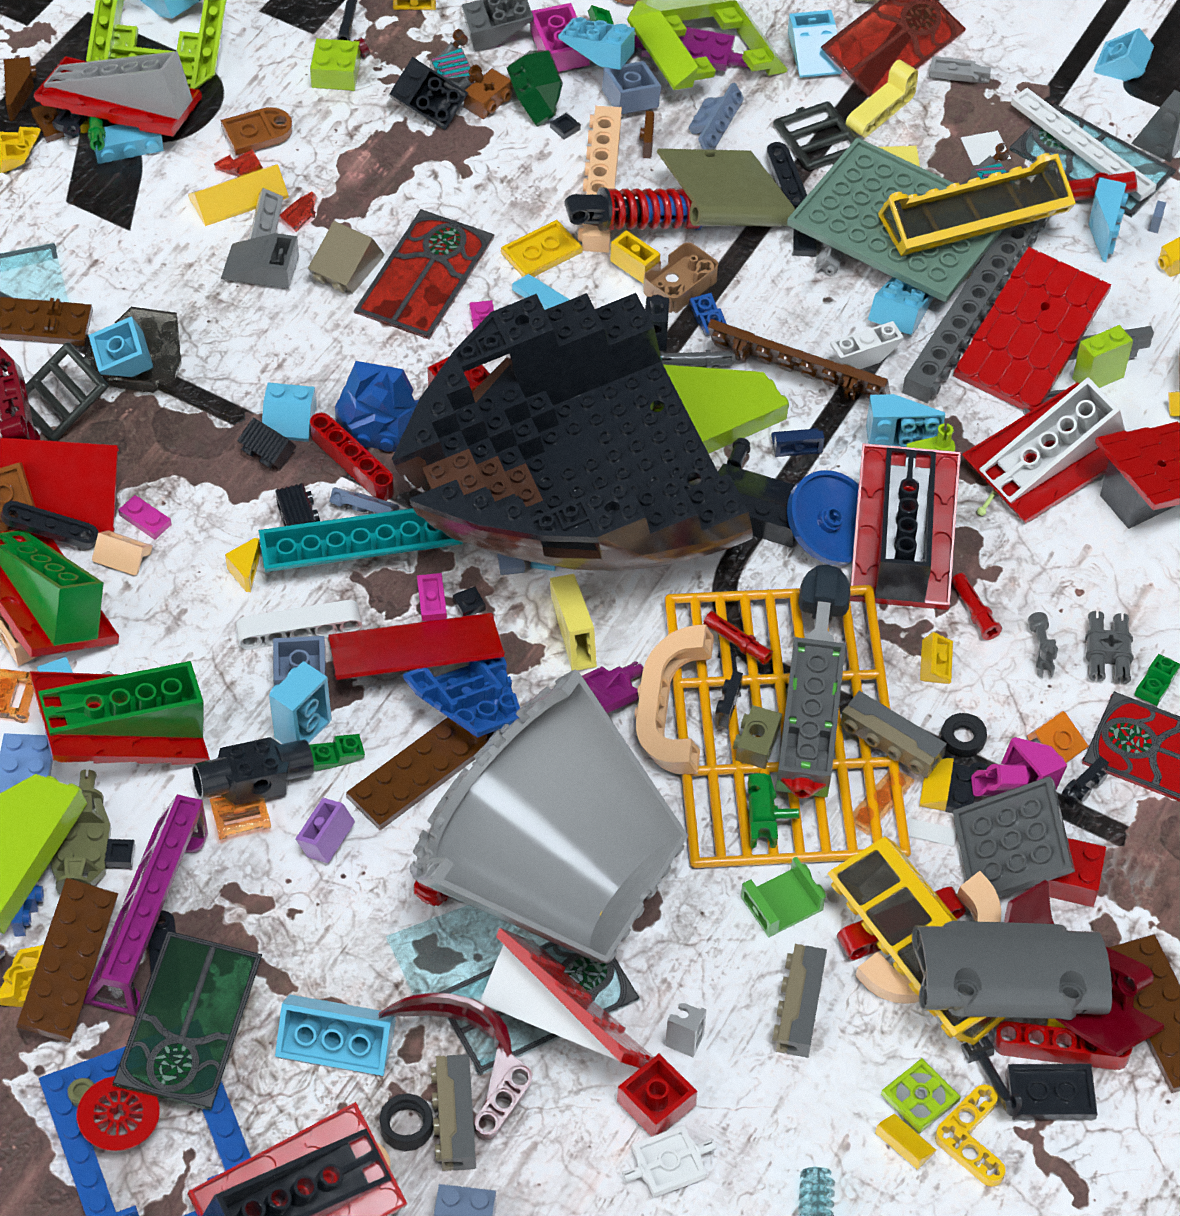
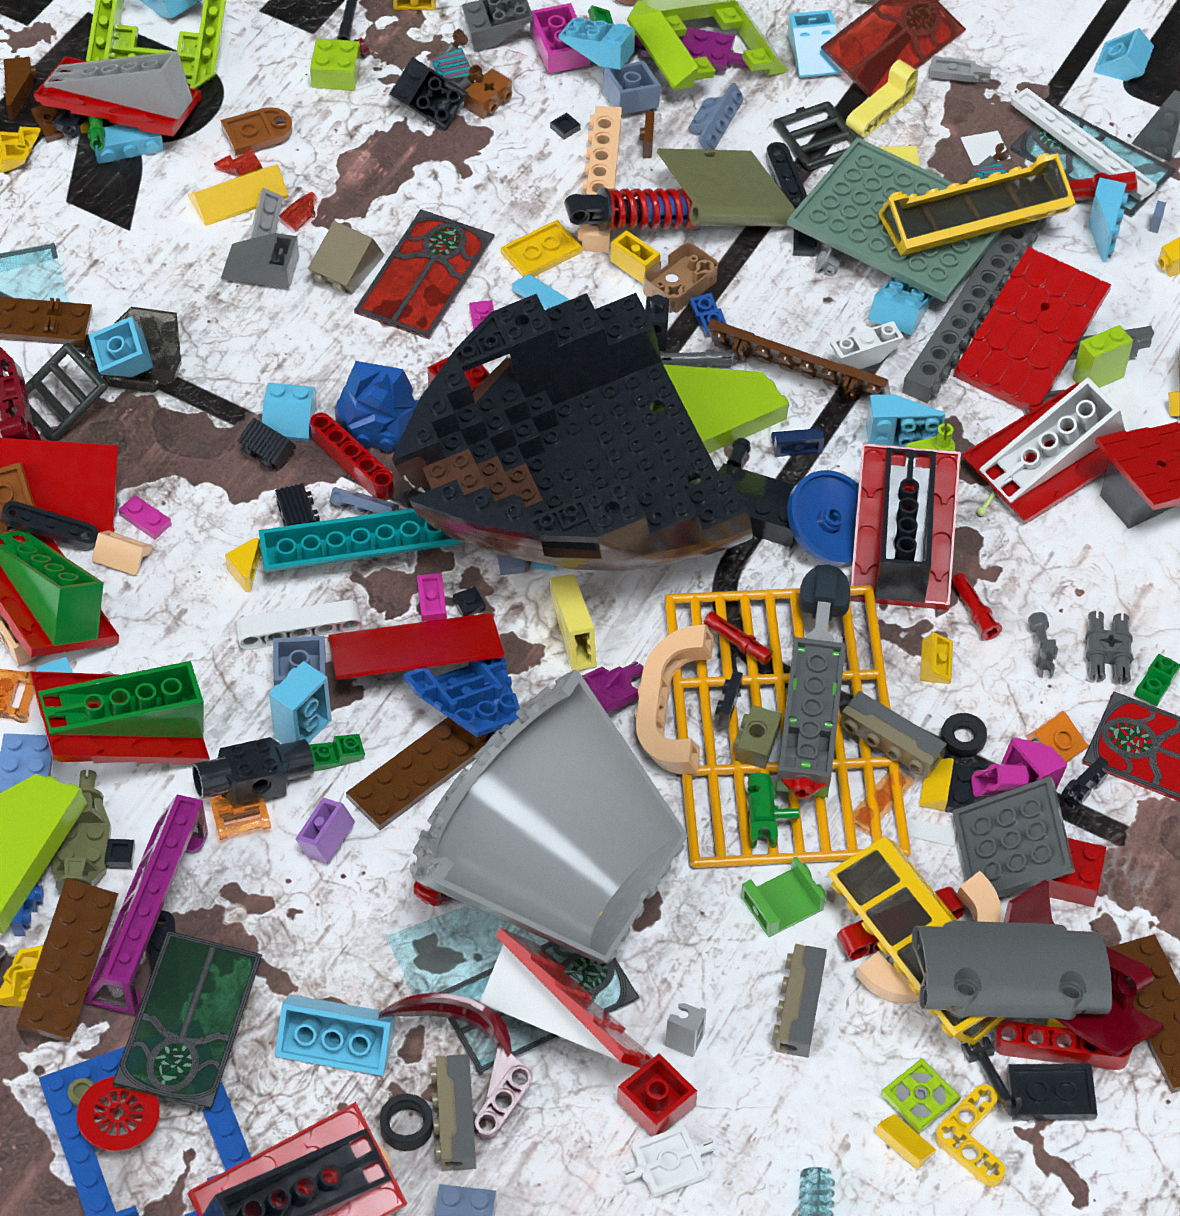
(536, 84): dark green wedge -> none

